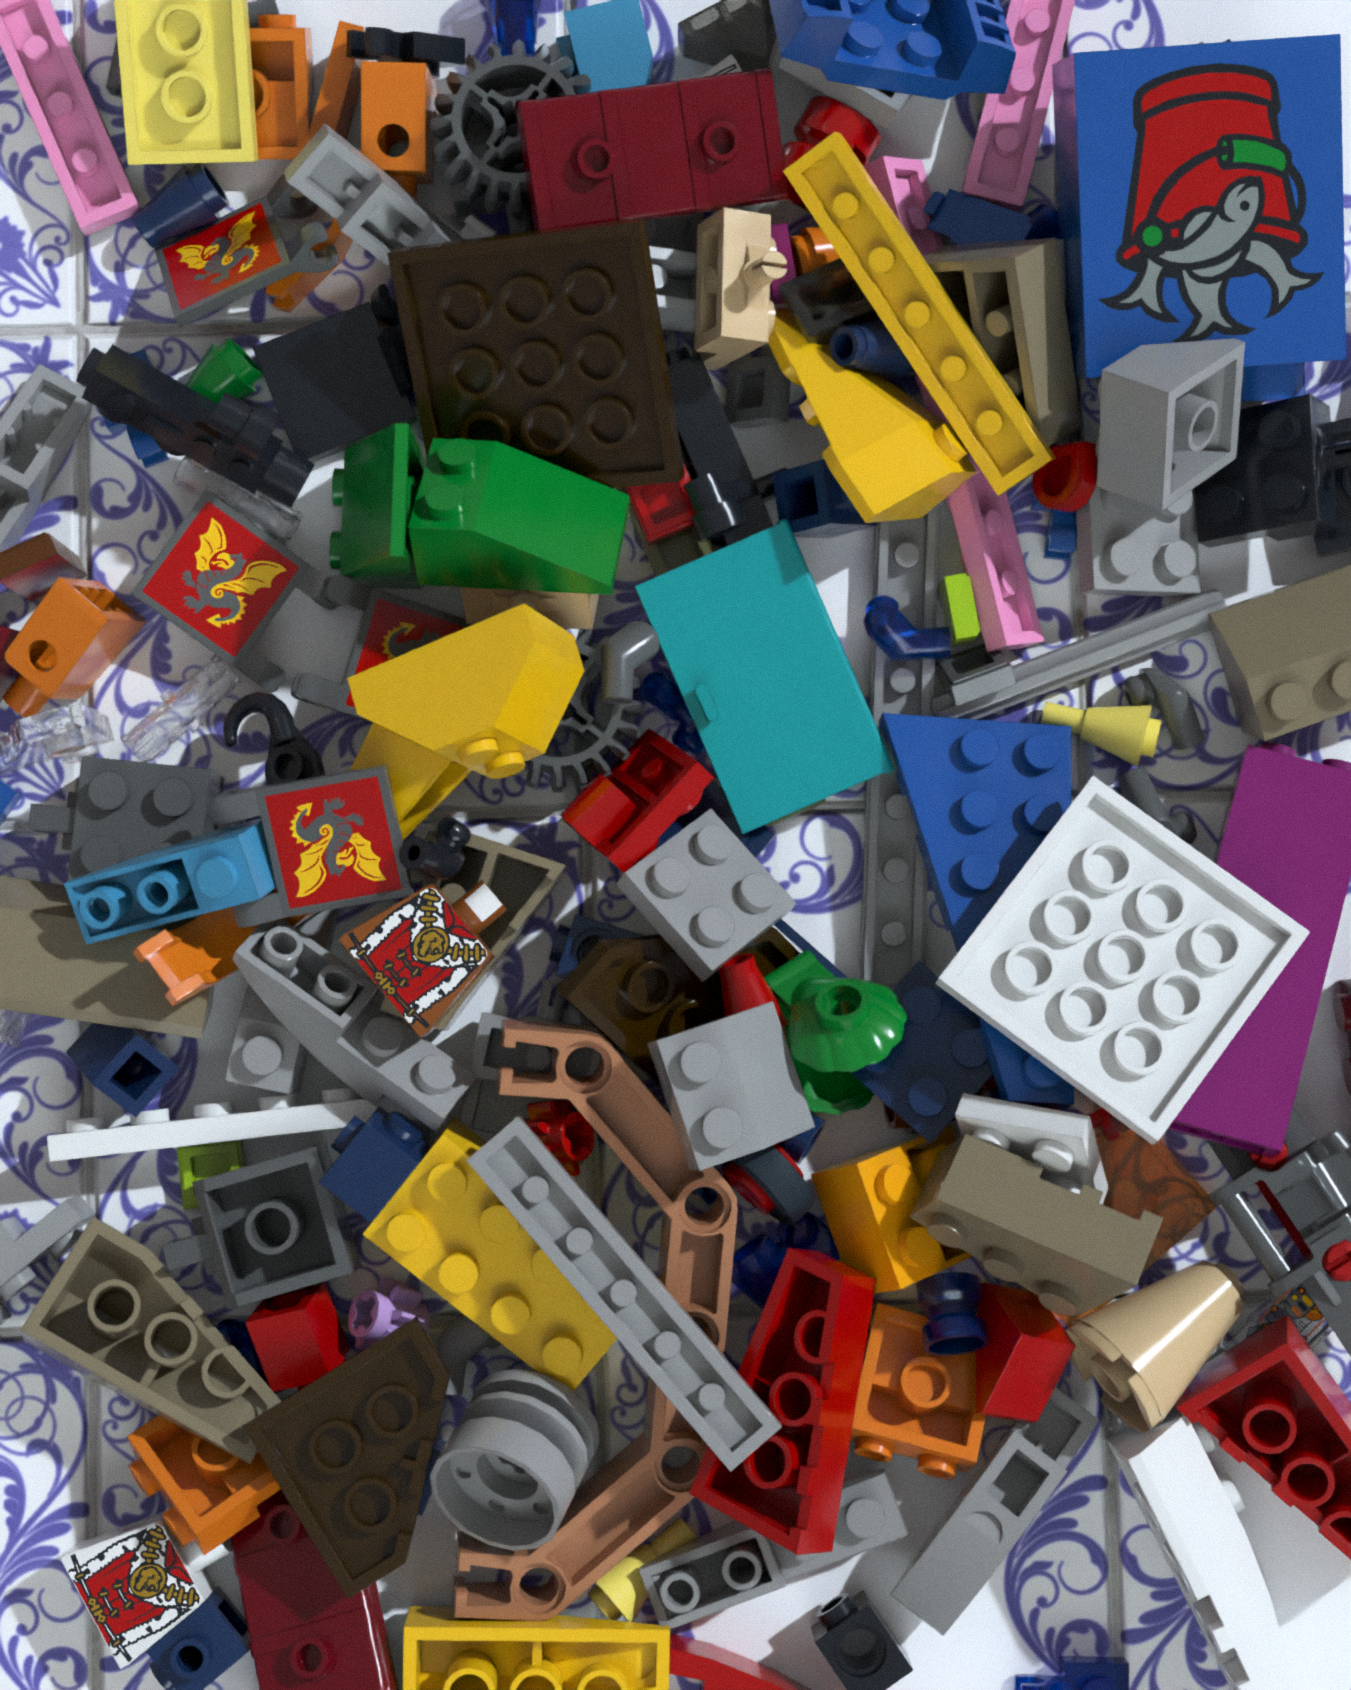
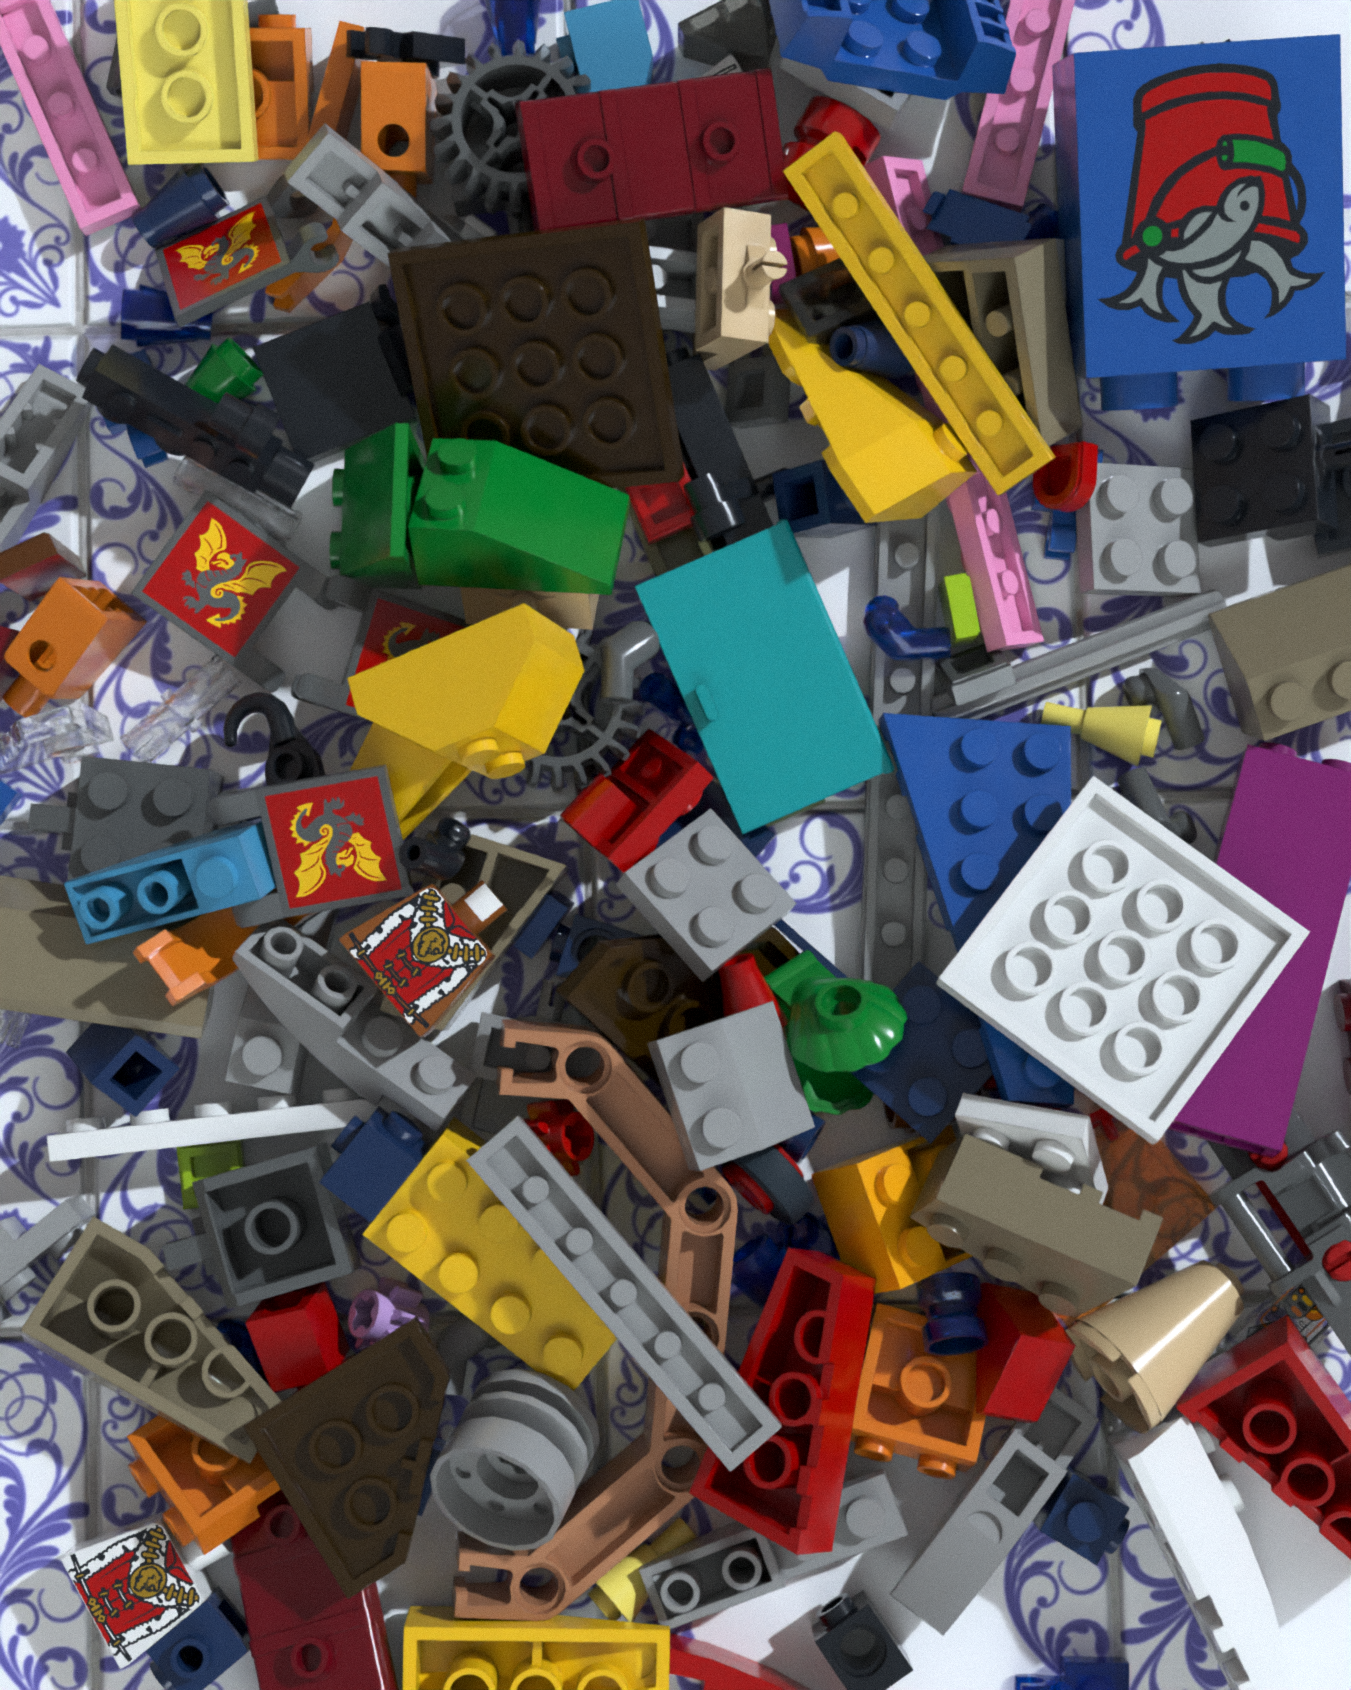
(151, 322): none -> clear blue cone
(543, 923): none -> dark blue tile
(1084, 1516): none -> dark blue brick
(1168, 418): light grey slope -> none

